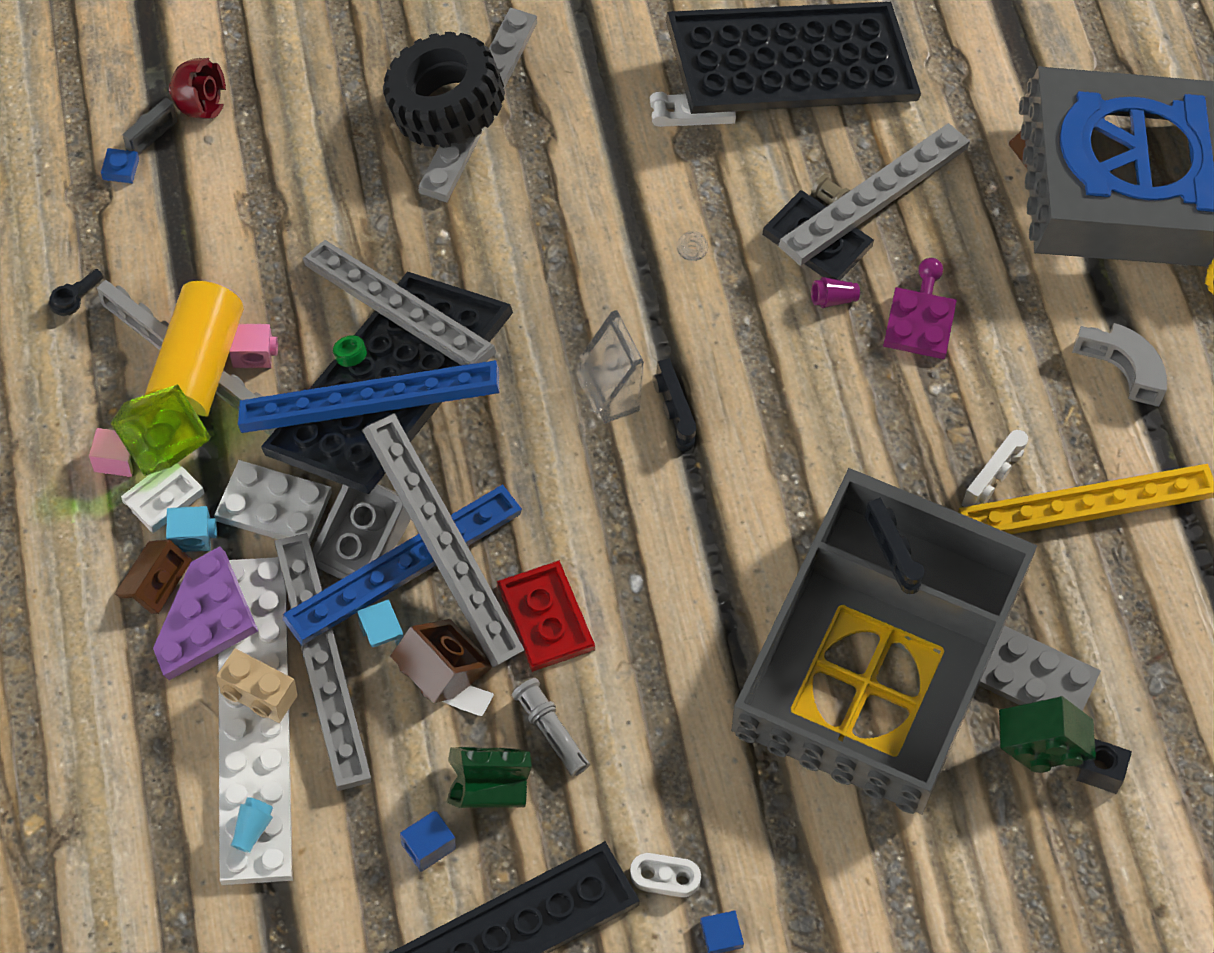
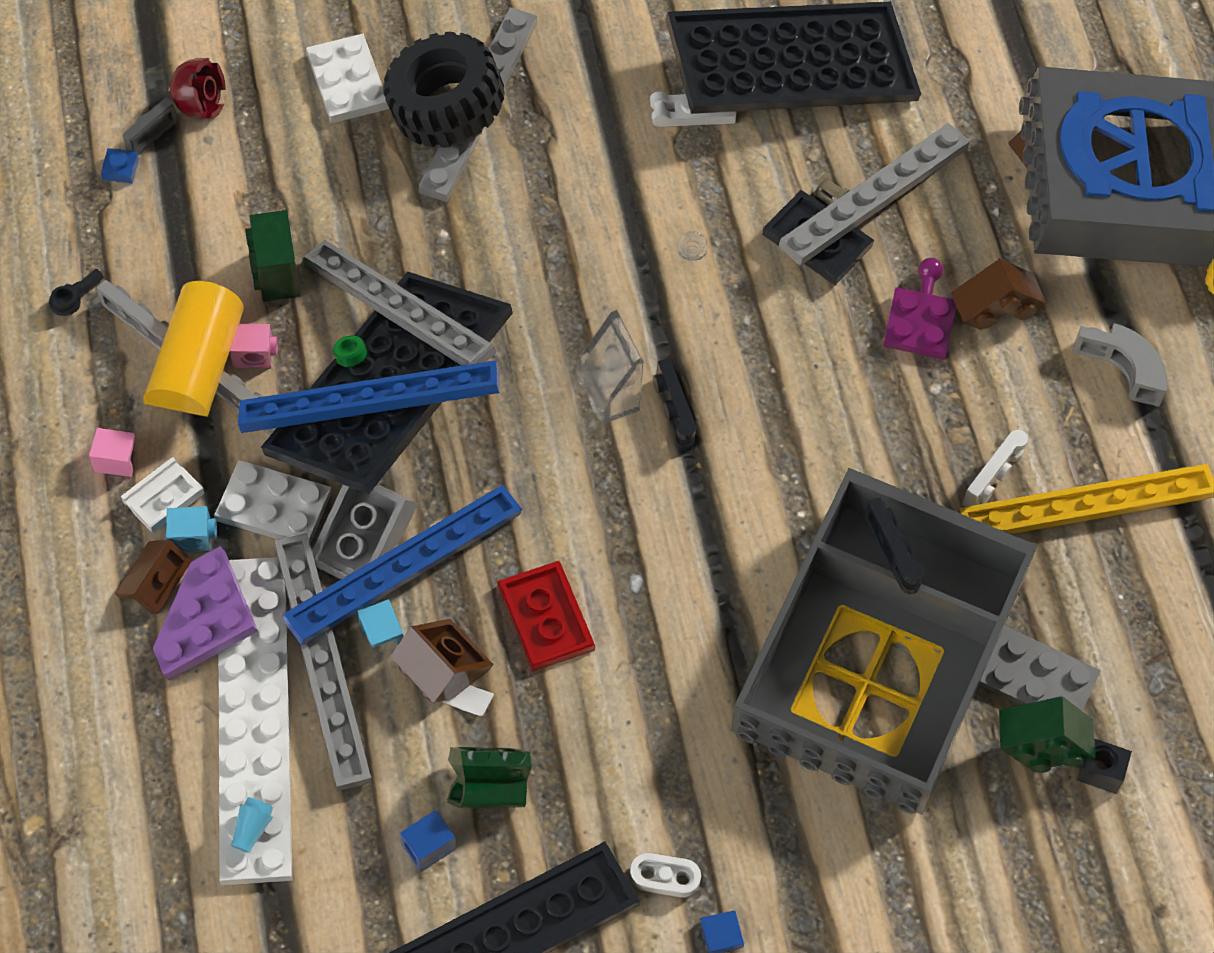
(159, 429): clear neon green slope -> none
(256, 686): tan brick -> none
(272, 256): none -> dark green brick
(347, 78): none -> white plate
(443, 540): light grey plate -> none
(542, 714): light grey pin -> none
(834, 292): magenta cone -> none
(998, 291): none -> reddish brown brick

